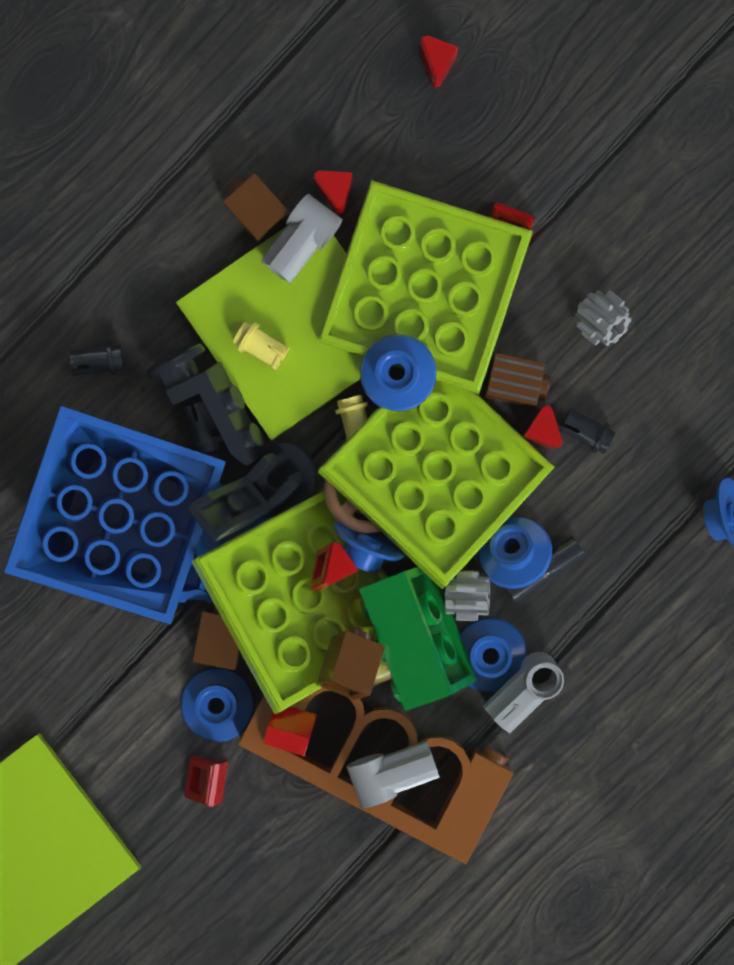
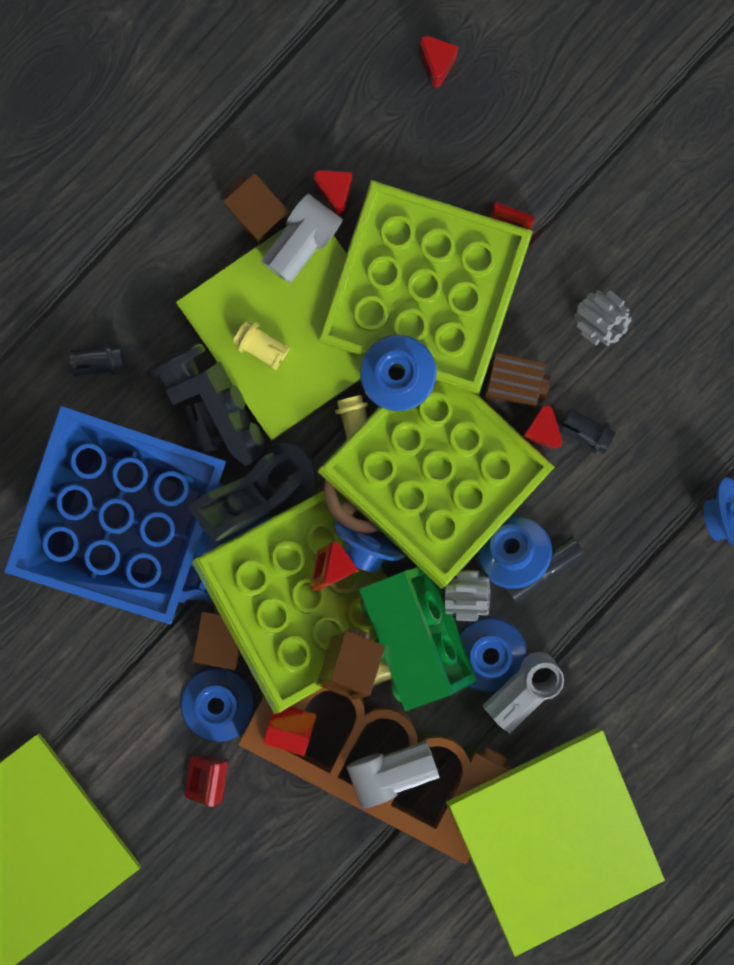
(555, 841): none -> lime tile

